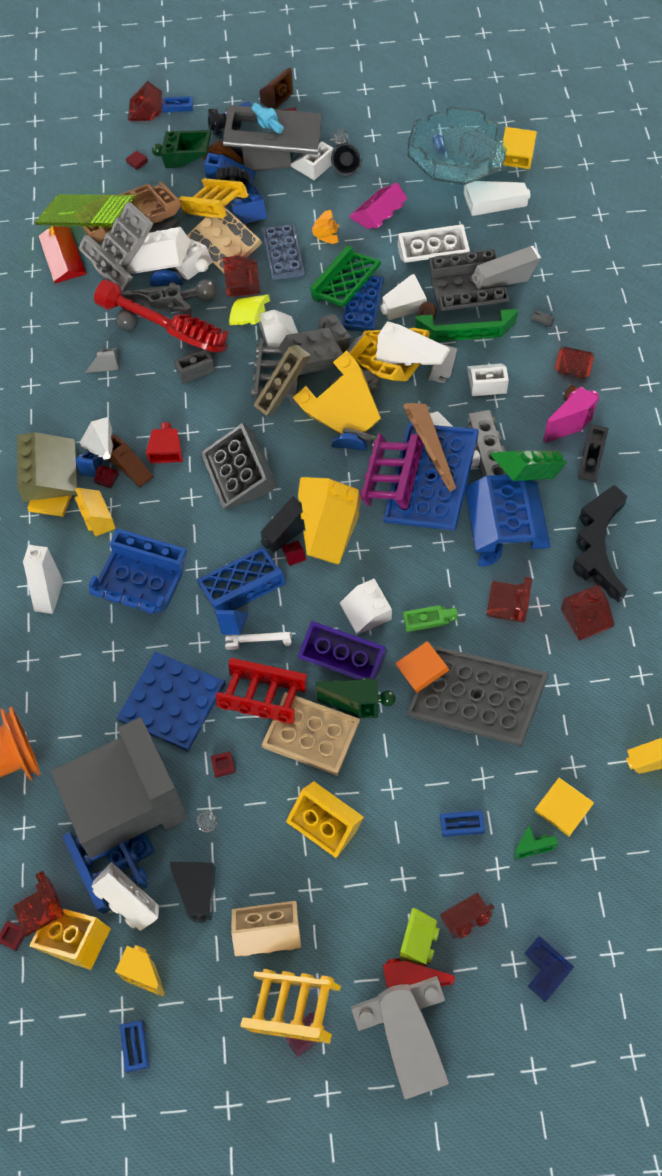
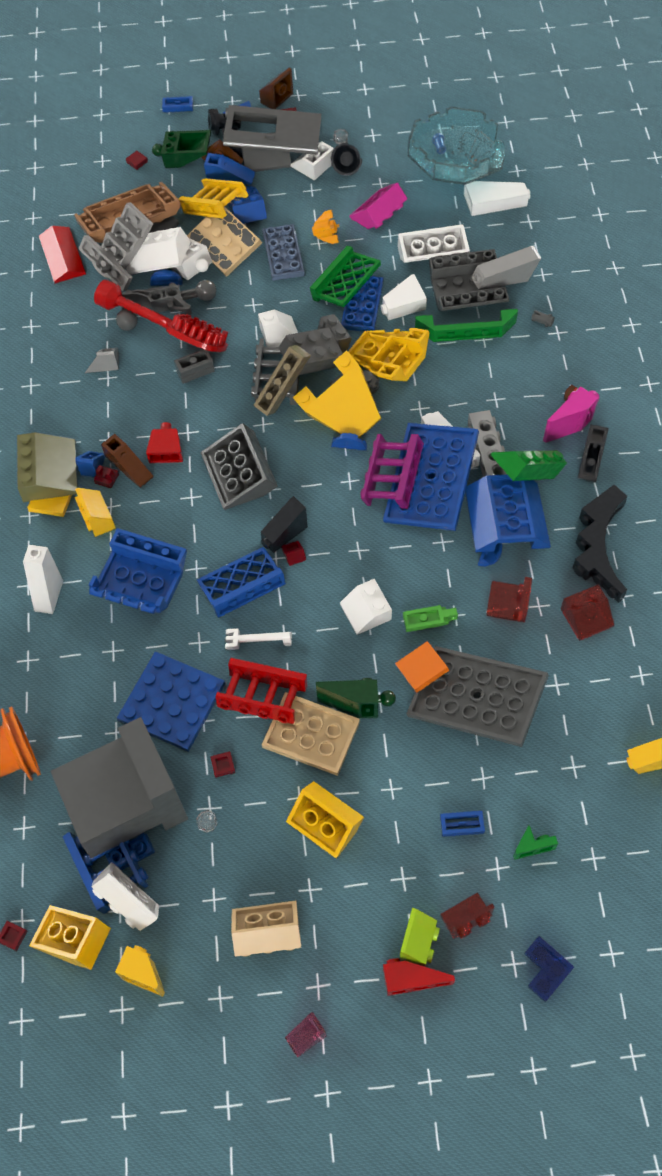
(39, 908): clear red bracket -> none
(84, 210): clear neon green piece -> none
(98, 438): white wedge -> none
(137, 1066): blue tile -> none
(145, 103): clear red slope -> none
(196, 888): black slope -> none
(231, 621): blue slope -> none
(233, 174): black gear -> none
(241, 276): clear red slope -> none
(248, 310): neon yellow slope -> none
(267, 118): medium azure axle -> none
(296, 1028): yellow fence -> none
(328, 516): yellow wedge -> none
(342, 652): dark purple slope -> none
(358, 346): yellow slope -> none
(361, 435): dark grey piece -> none
(403, 345): white wedge -> none
(407, 1033): light grey slope -> none
(424, 426): medium nougat wedge -> none
(427, 309): reddish brown tile -> none
(445, 368): light grey hinge -> none
(488, 379): white slope -> none
(519, 147): yellow slope -> none
(564, 807): yellow tile -> none
(574, 361): clear red slope -> none

